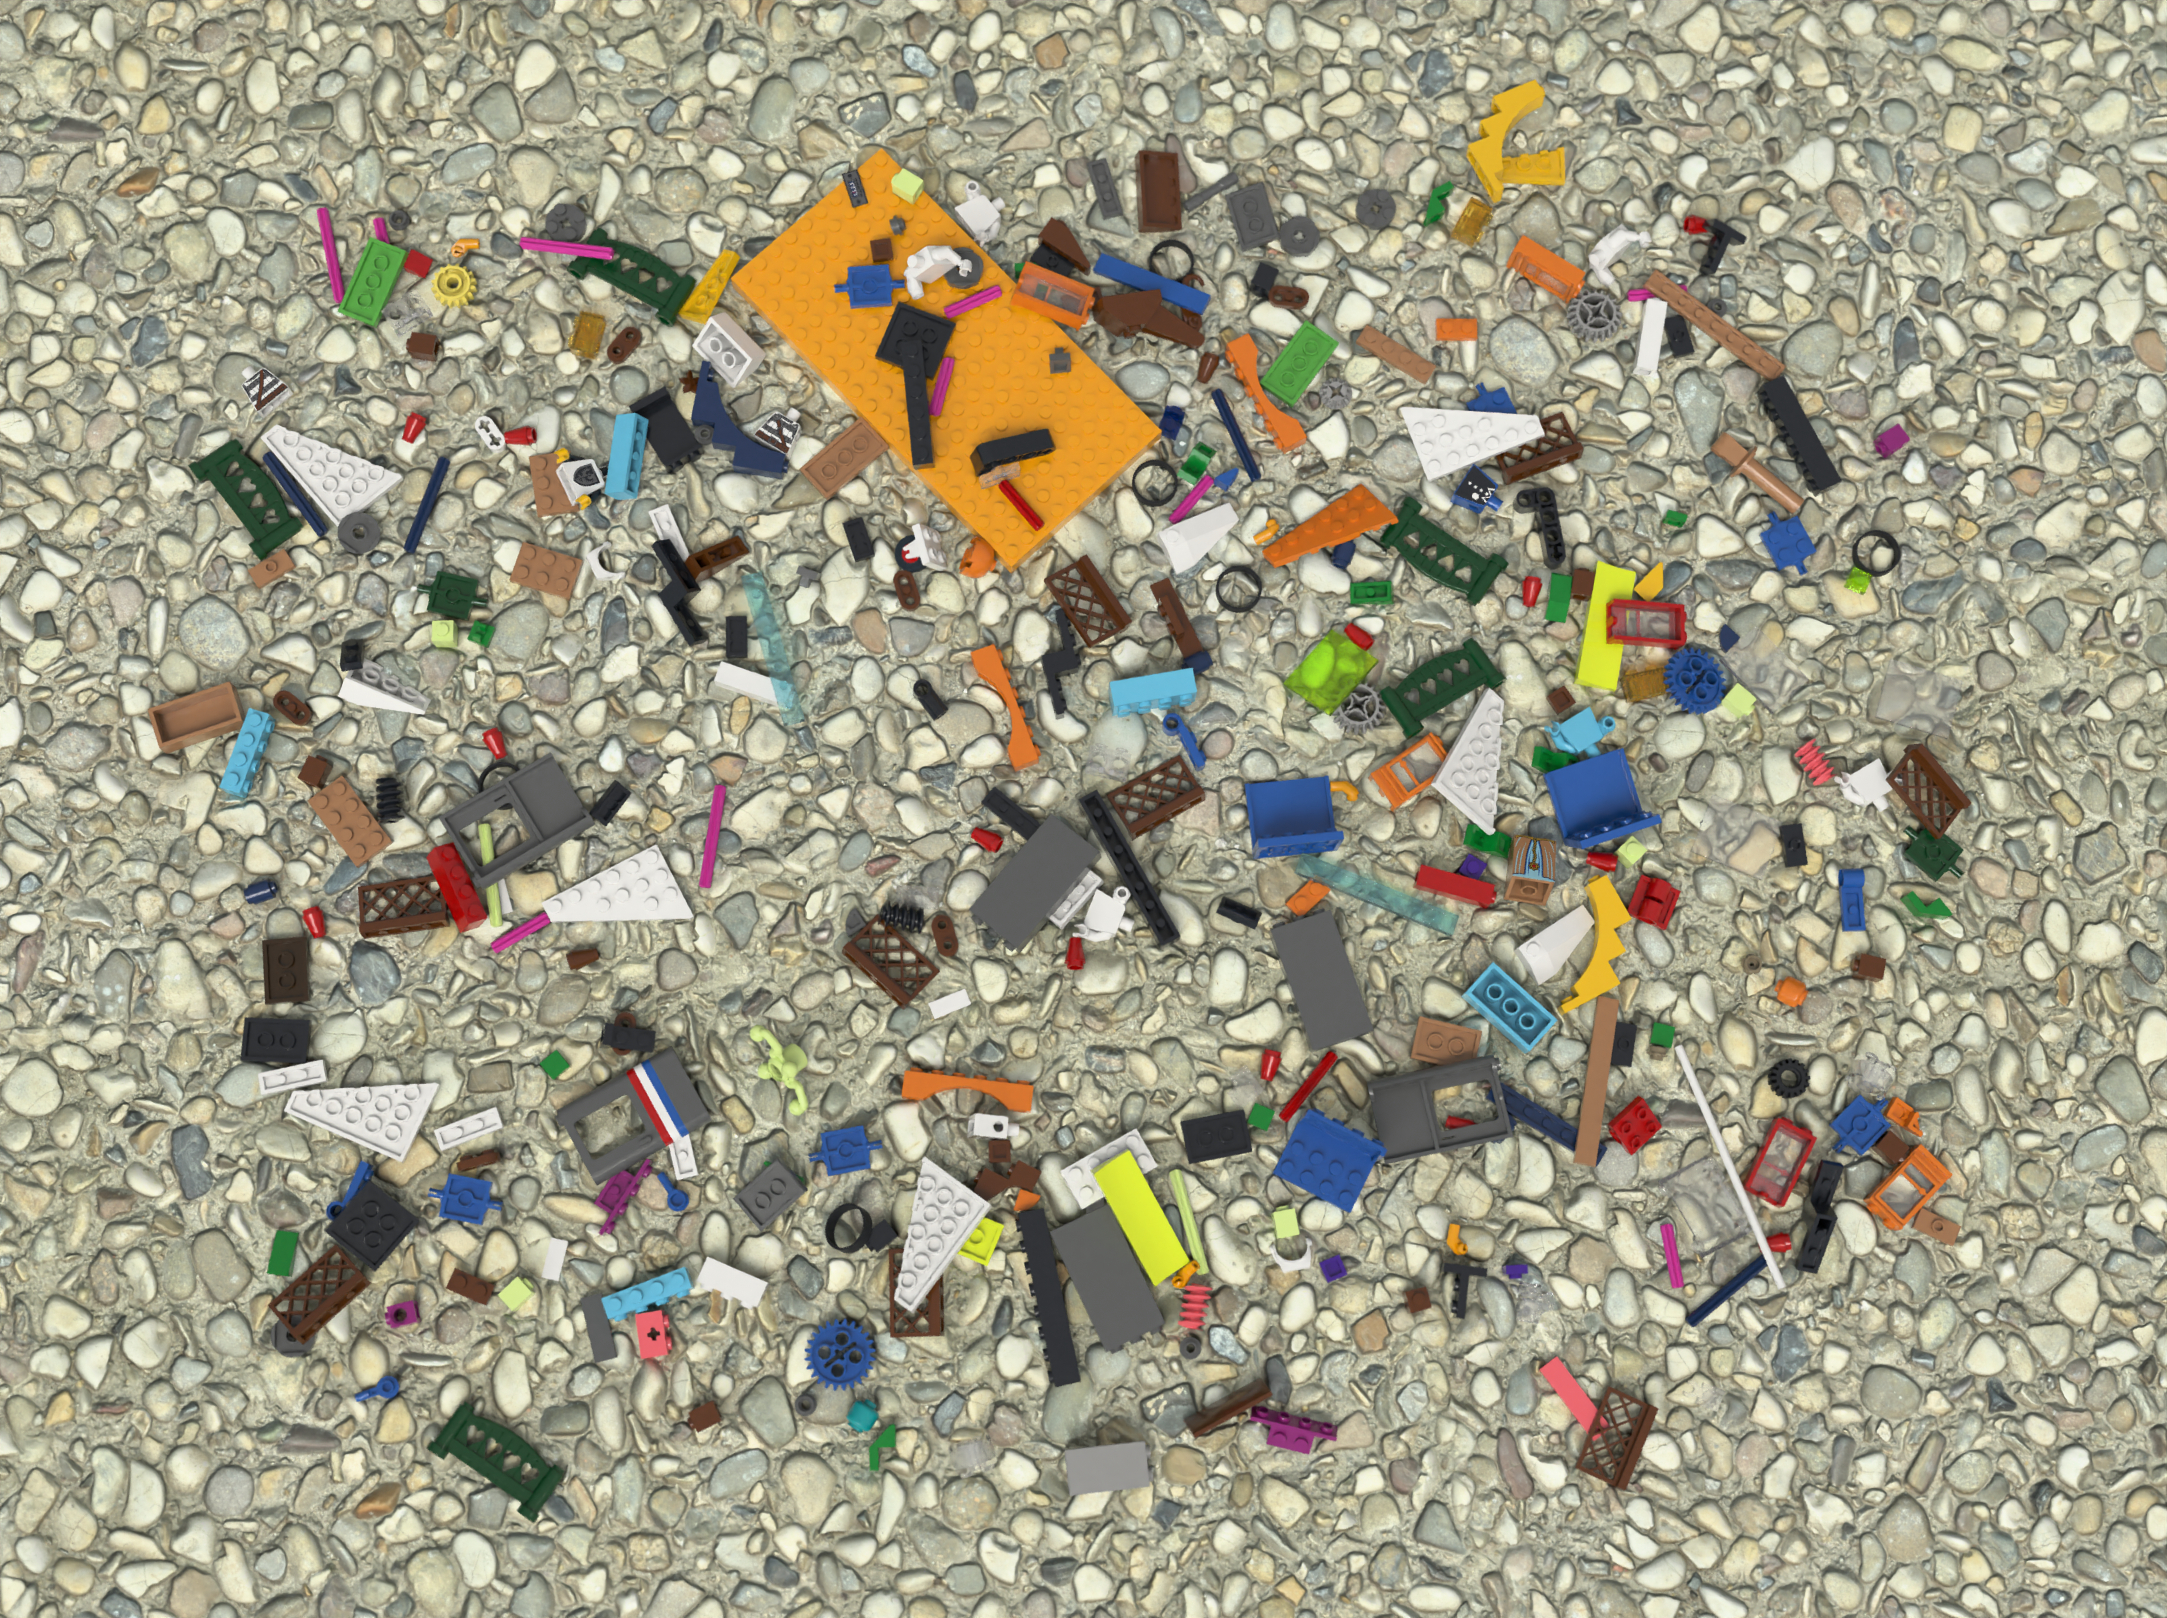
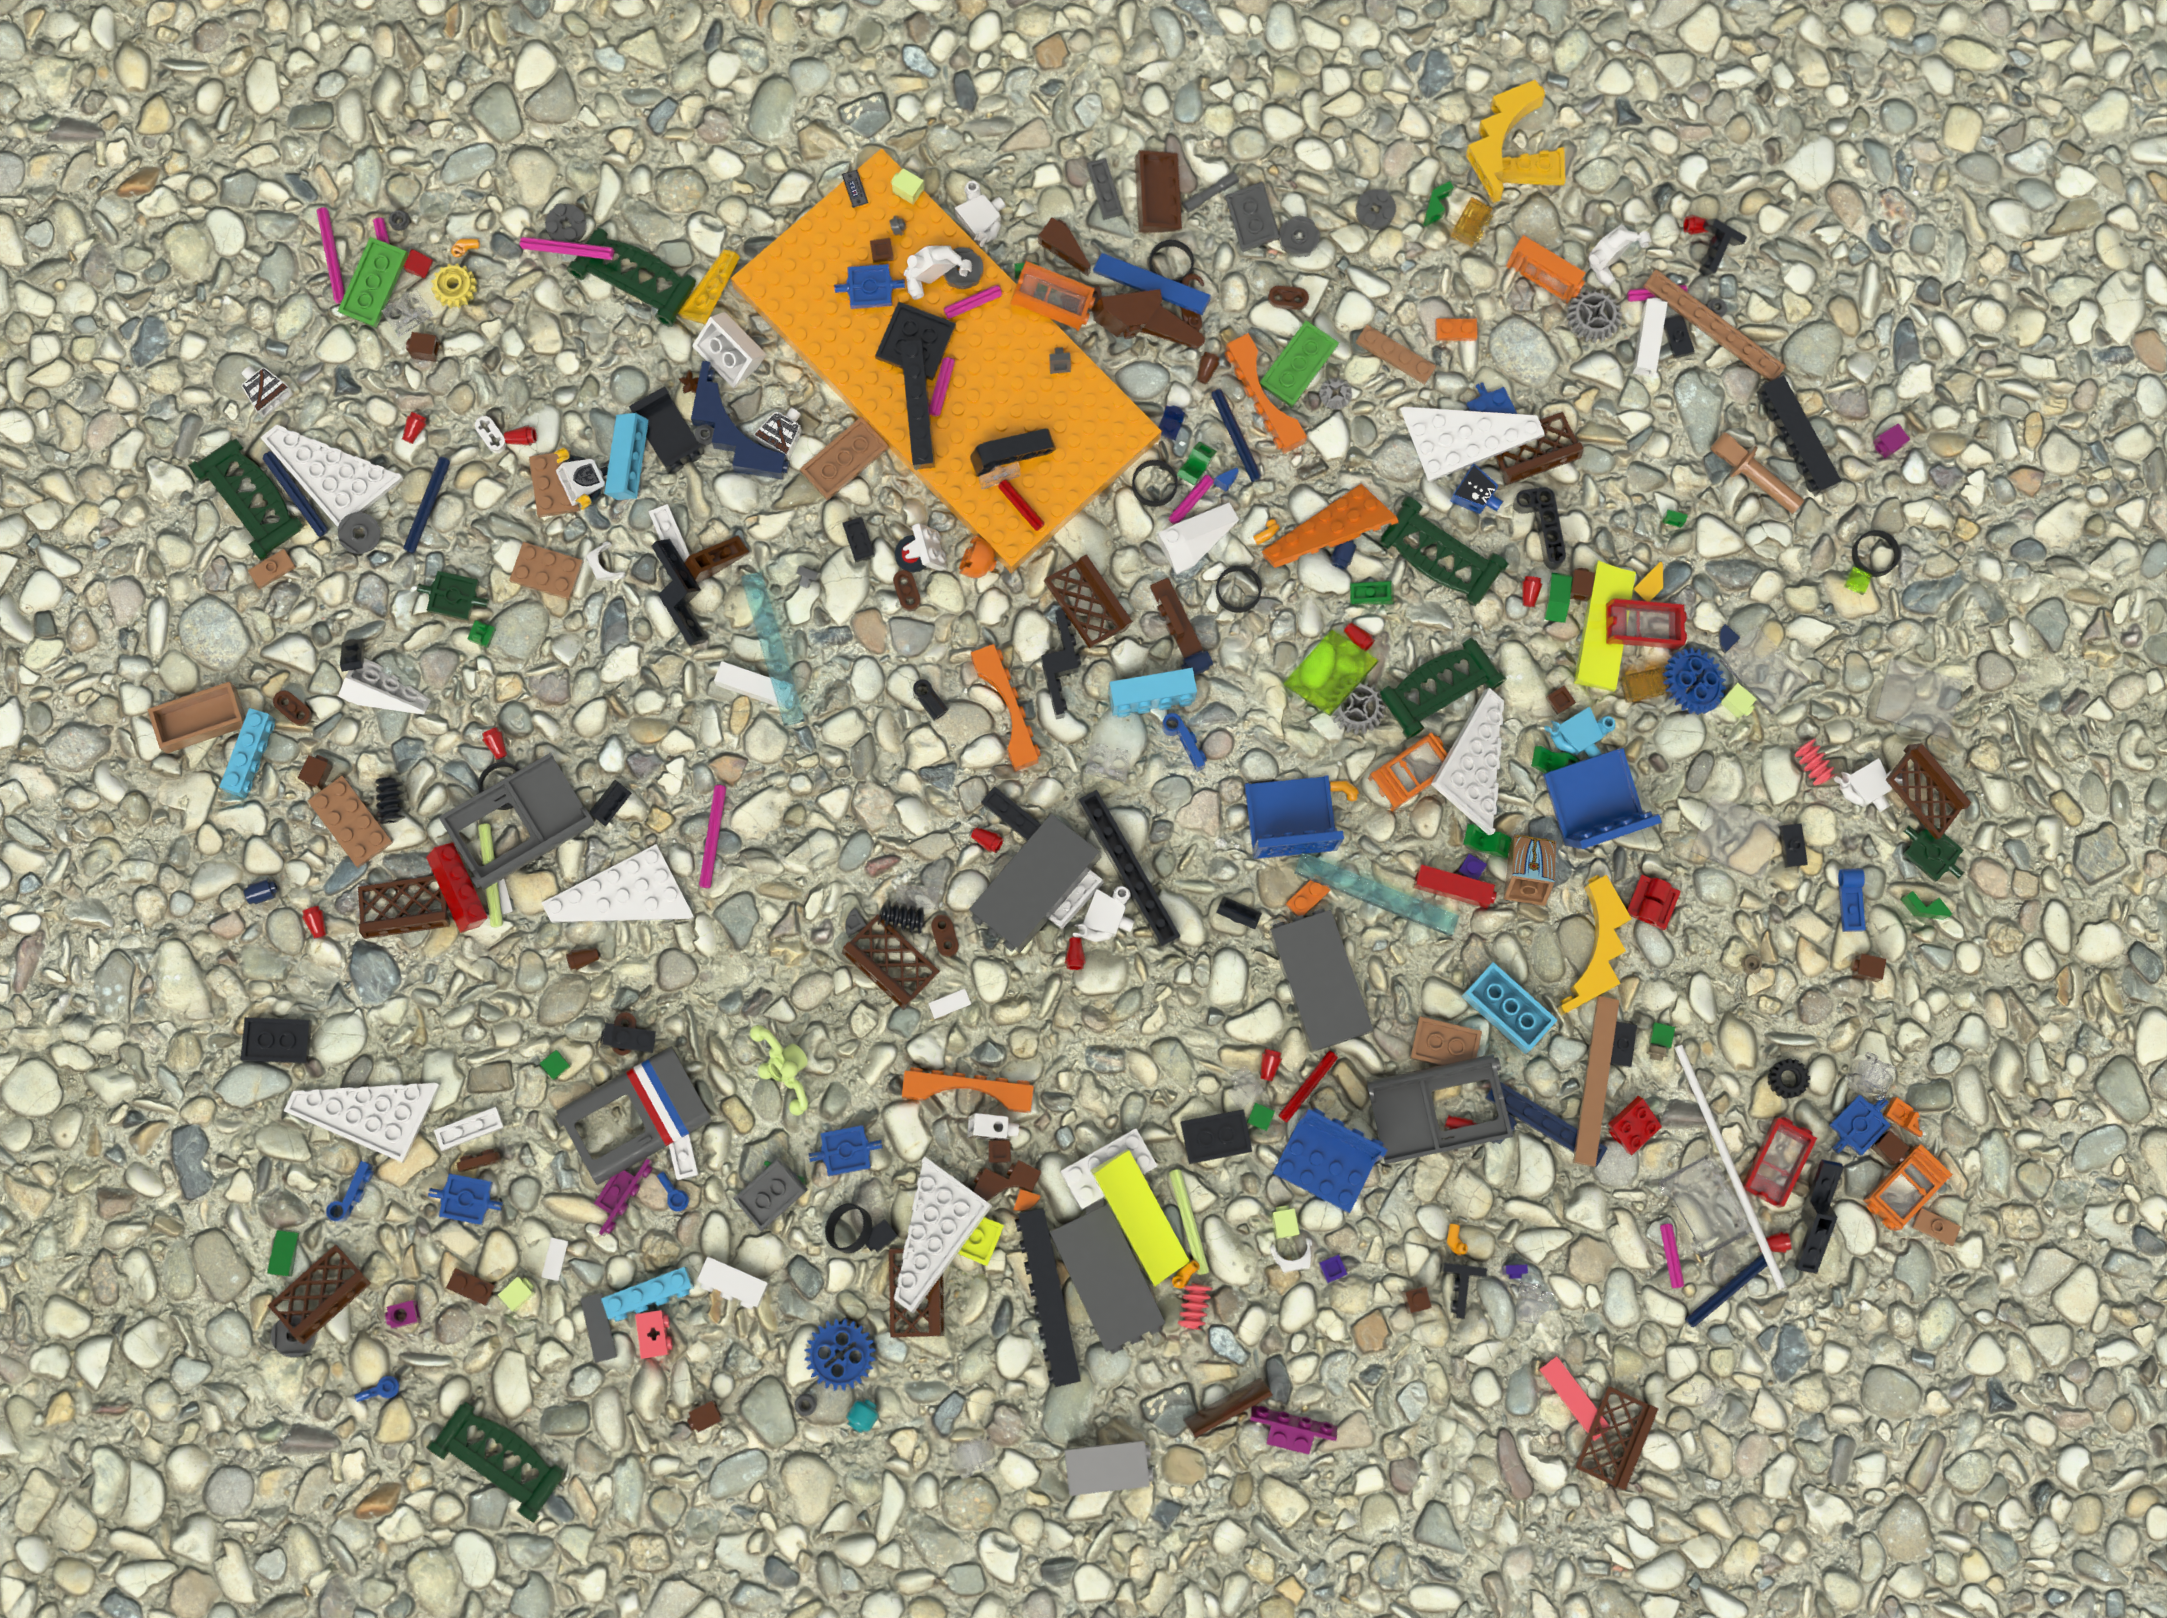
(286, 970): dark brown plate -> none
(292, 1077): white plate -> none
(371, 1225): black plate -> none
(445, 633): yellowish green brick -> none
(520, 932): dark pink axle -> none
(587, 335): clear yellow brick -> none
(624, 344): reddish brown plate -> none
(736, 637): black plate -> none
(887, 1439): green slope -> none
(1052, 261): black plate -> none
(1169, 808): reddish brown fence -> none
(1190, 1340): dark grey plate -> none
(1263, 280): black brick -> none
(1551, 948): white wedge -> none
(1602, 860): red cone -> none
(1630, 852): yellowish green brick -> none
(1787, 543): blue plate -> none
(1791, 991): orange head -> none

